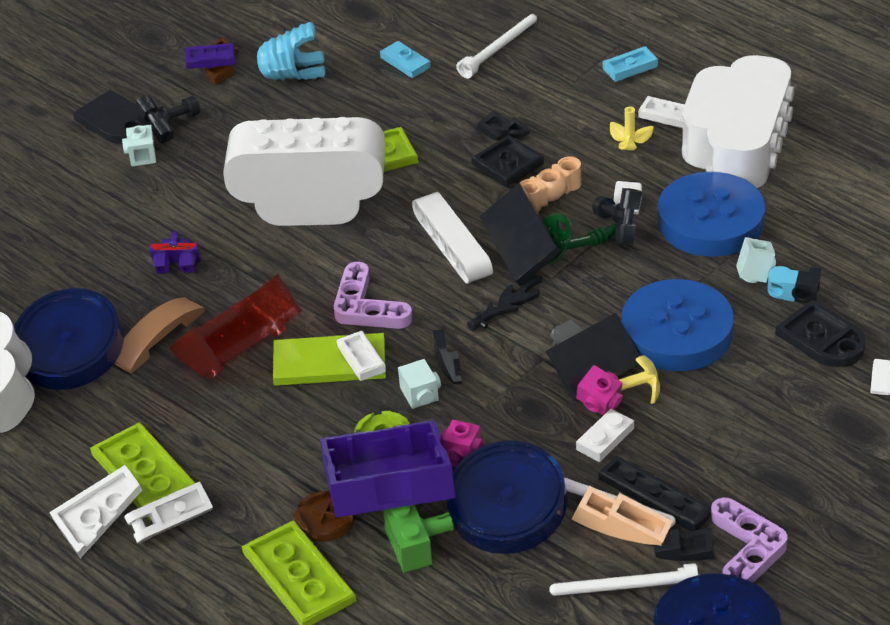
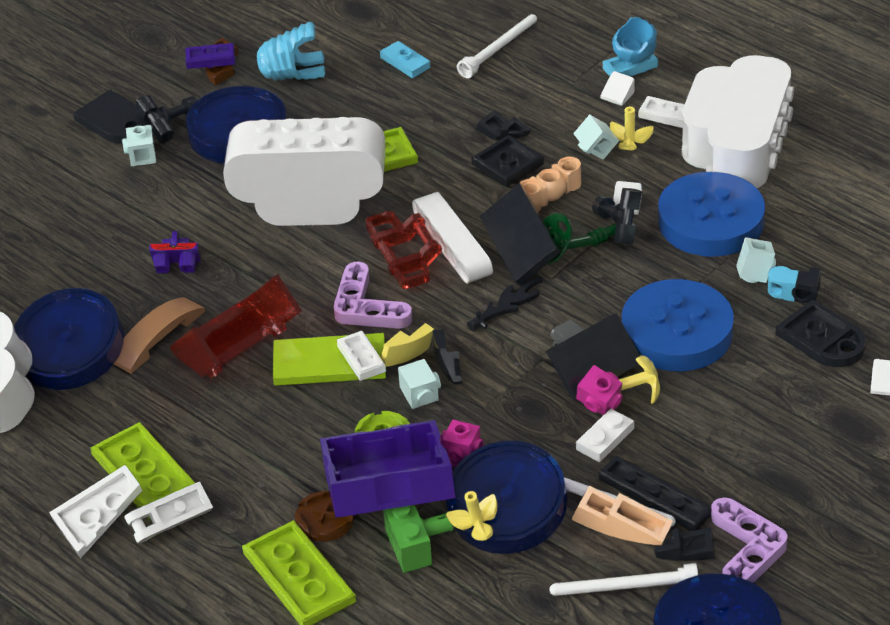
(220, 111): none -> clear blue brick
(400, 234): none -> clear red bar
(404, 347): none -> light yellow slope
(477, 514): none -> light yellow plant
(595, 137): none -> light aqua brick
(618, 88): none -> white slope
(635, 40): none -> dark azure hair

